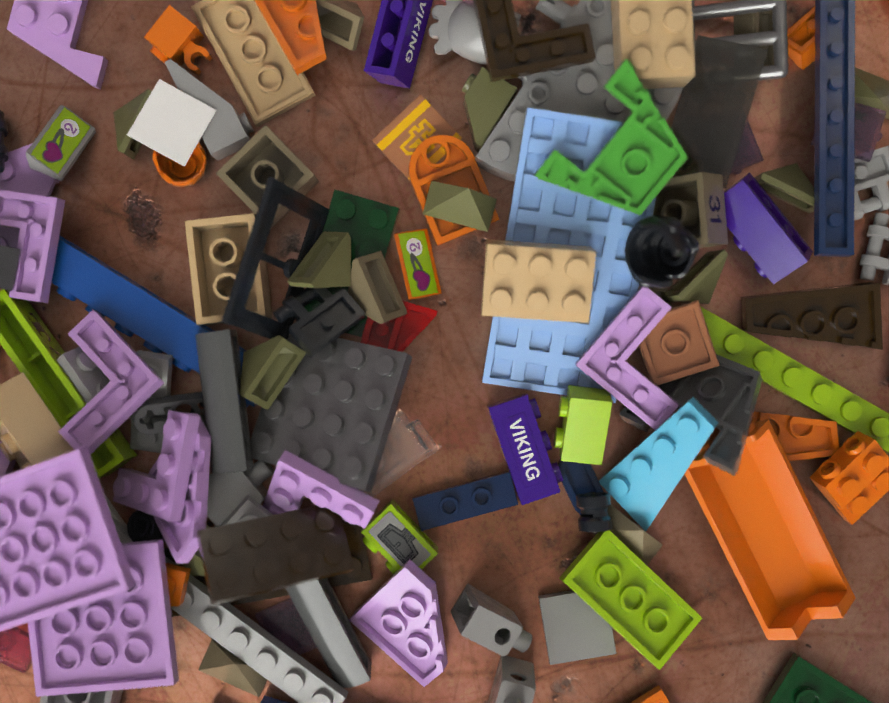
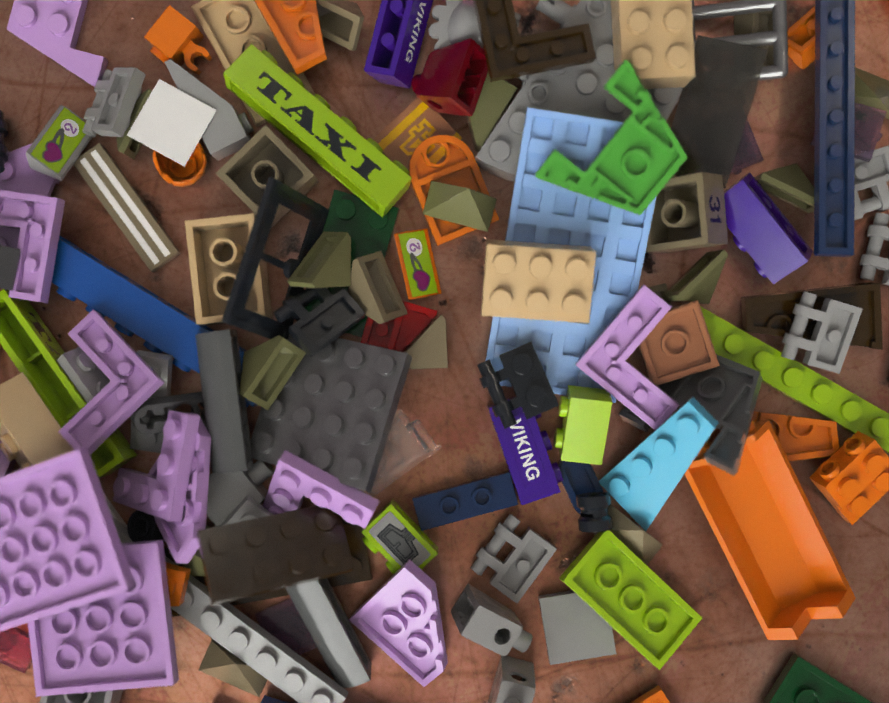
(114, 102): none -> light grey plate
(126, 207): none -> dark tan tile
(317, 130): none -> lime brick
(431, 347): none -> dark tan slope
(452, 78): none -> dark red torso
(521, 565): none -> light grey plate
(527, 380): none -> black plate
(659, 251): black helmet -> none
(830, 336): none -> light grey plate

